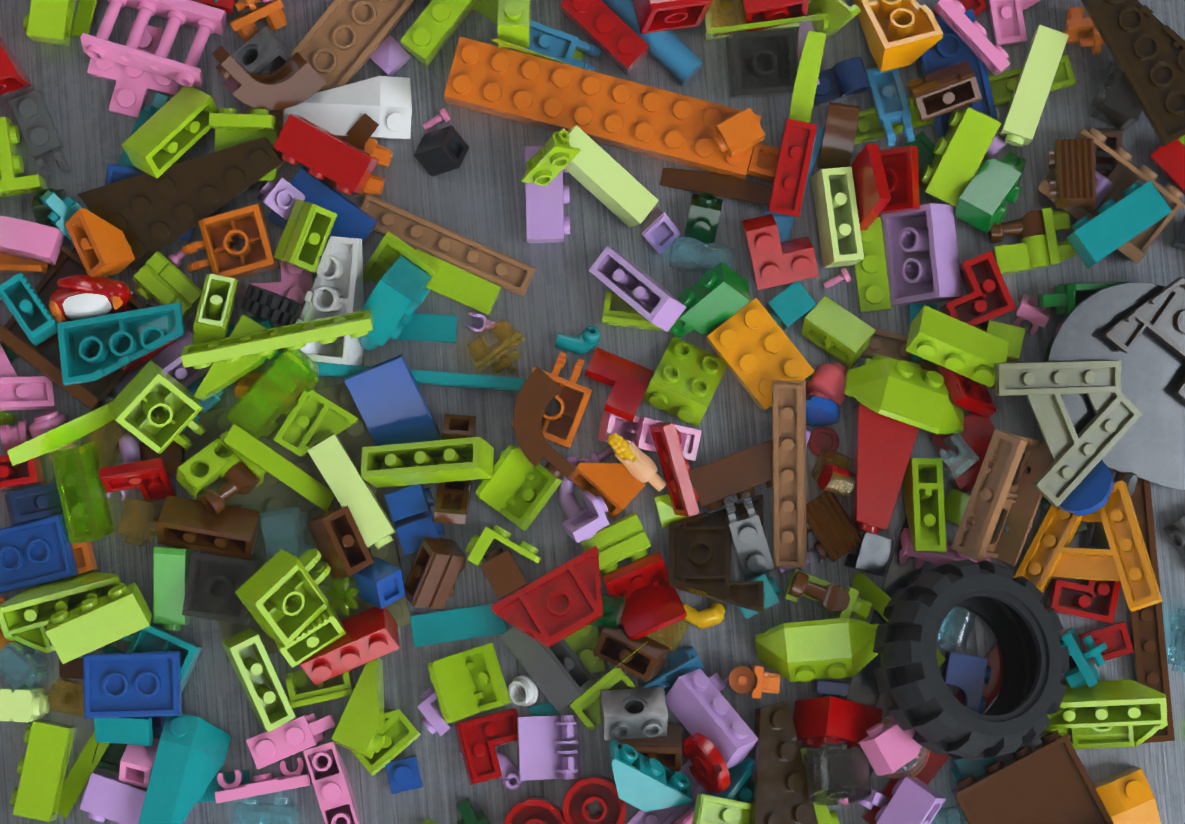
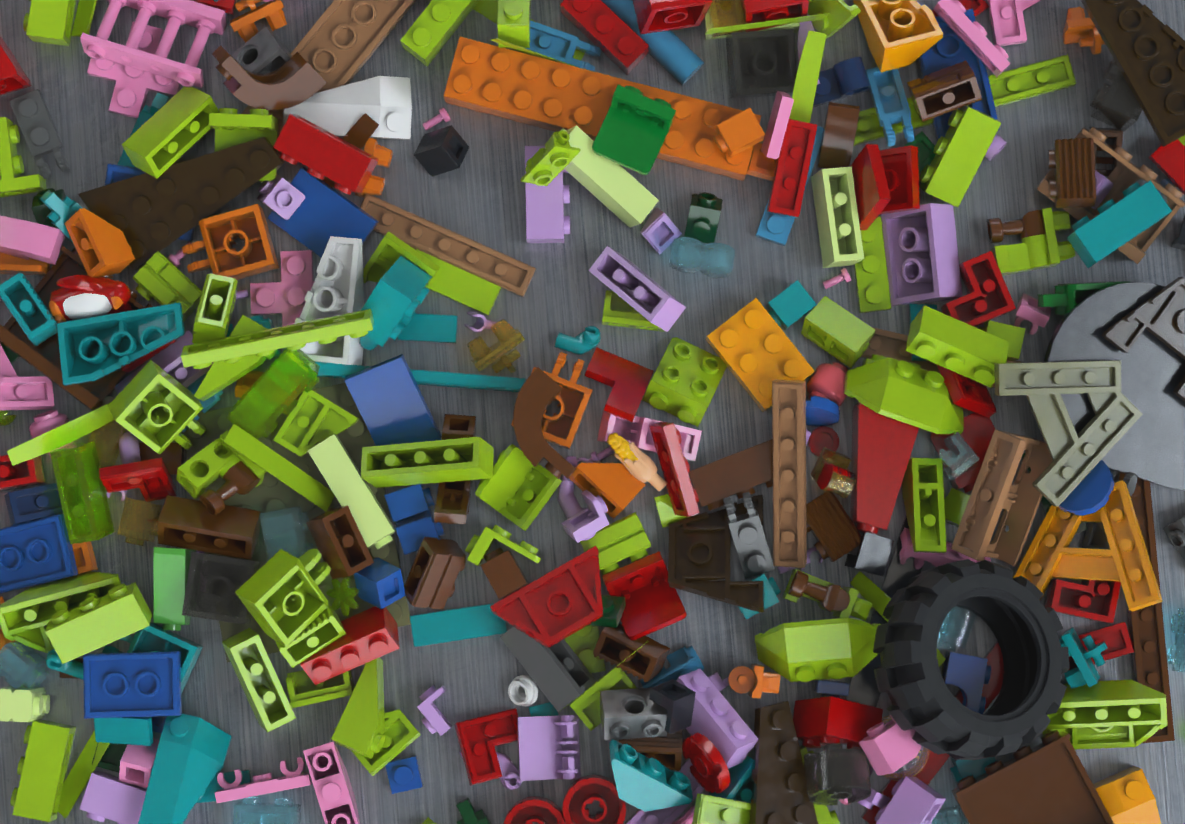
(14, 435): bright pink wheel -> none
(67, 697): clear yellow brick -> none
(71, 668): none -> teal arm
(271, 306): black tyre -> none
(288, 739): bright pink hinge -> none
(305, 235): lime brick -> none
(390, 56): lavender slope -> none
(468, 683): lime bracket -> none
(634, 129): none -> green bracket
(670, 635): clear yellow plate -> none
(678, 701): none -> black panel
(707, 617): yellow arm -> none
(711, 301): green hinge -> none
(716, 184): reddish brown sticker -> none
(776, 261): red brick -> none
(777, 125): none -> bright pink tile
(991, 191): green hinge -> none
(1033, 86): yellowish green brick -> none

